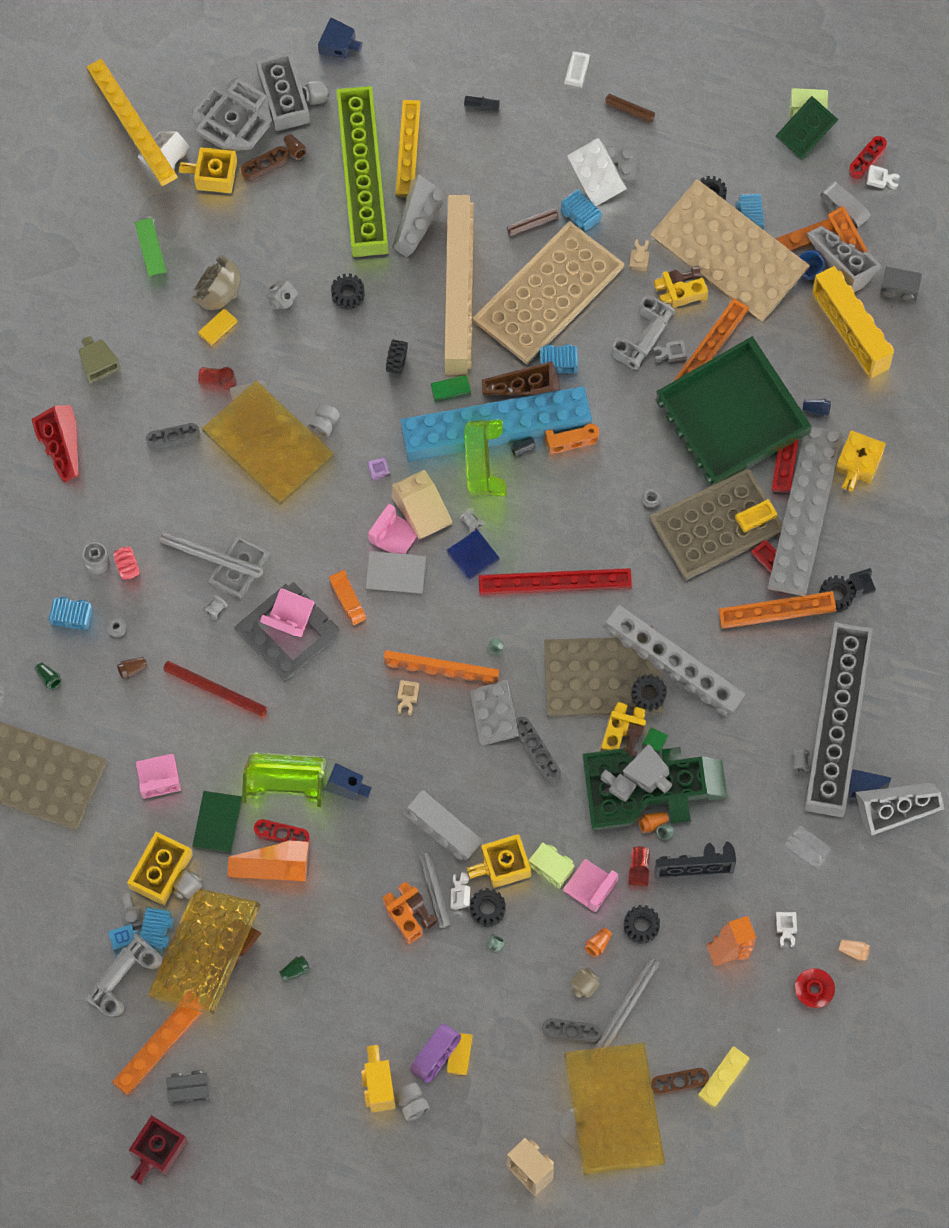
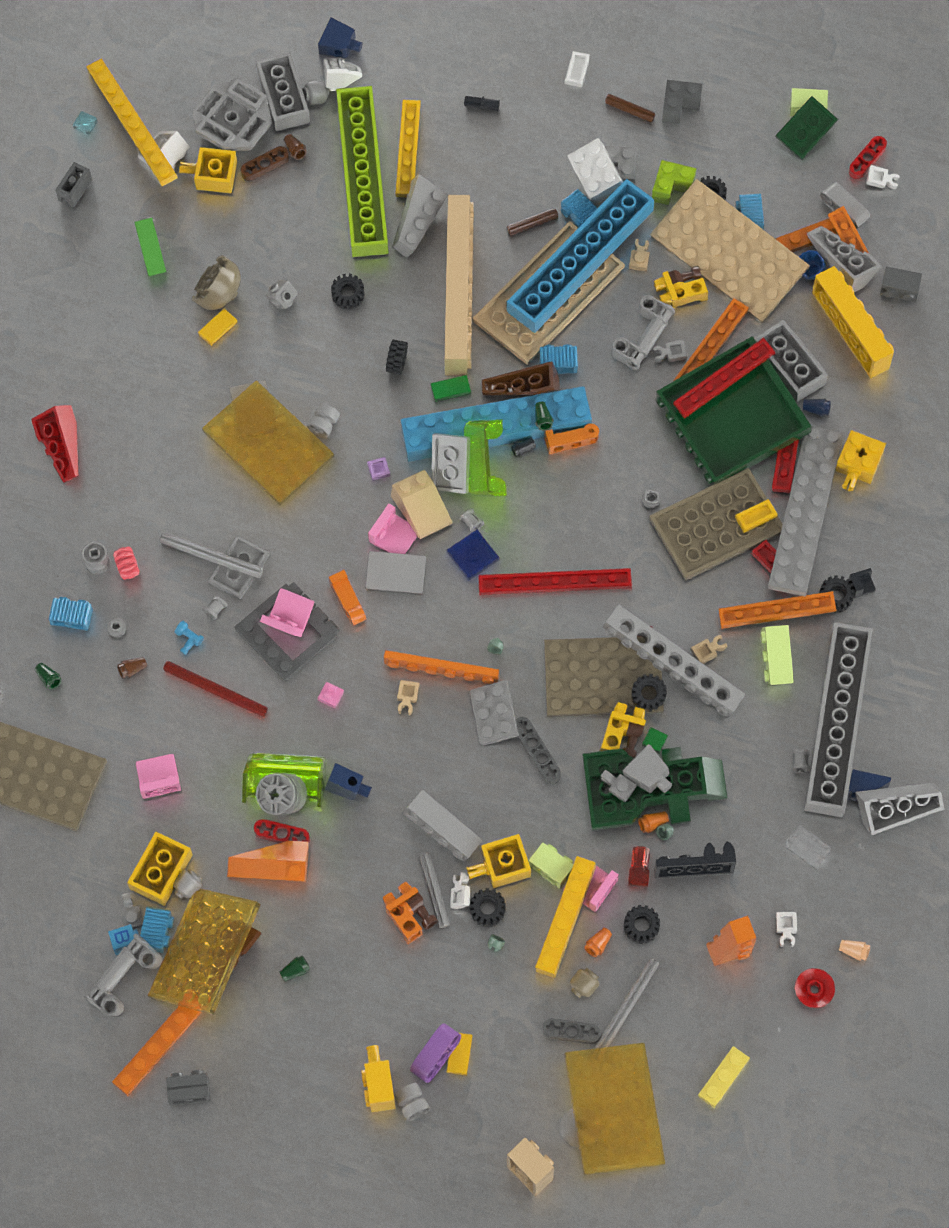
(73, 185): none -> dark grey brick
(85, 122): none -> clear light blue plate
(97, 359): olive torso -> none
(151, 1158): dark red brick -> none
(170, 443): dark grey beam -> none
(194, 639): none -> dark azure piece
(216, 377): clear red piece -> none
(217, 822): dark green tile -> none
(290, 789): none -> light grey wheel
(330, 695): none -> bright pink tile
(339, 73): none -> white wedge
(450, 462): none -> light grey plate
(543, 418): none -> dark green cone
(565, 917): none -> yellow brick
(580, 256): none -> dark azure brick
(670, 178): none -> lime brick
(679, 96): none -> dark grey brick
(695, 1083): reddish brown beam -> none
(706, 651): none -> tan plate
(724, 378): none -> red tile
(777, 655): none -> yellowish green wedge
(793, 361): none -> light grey brick

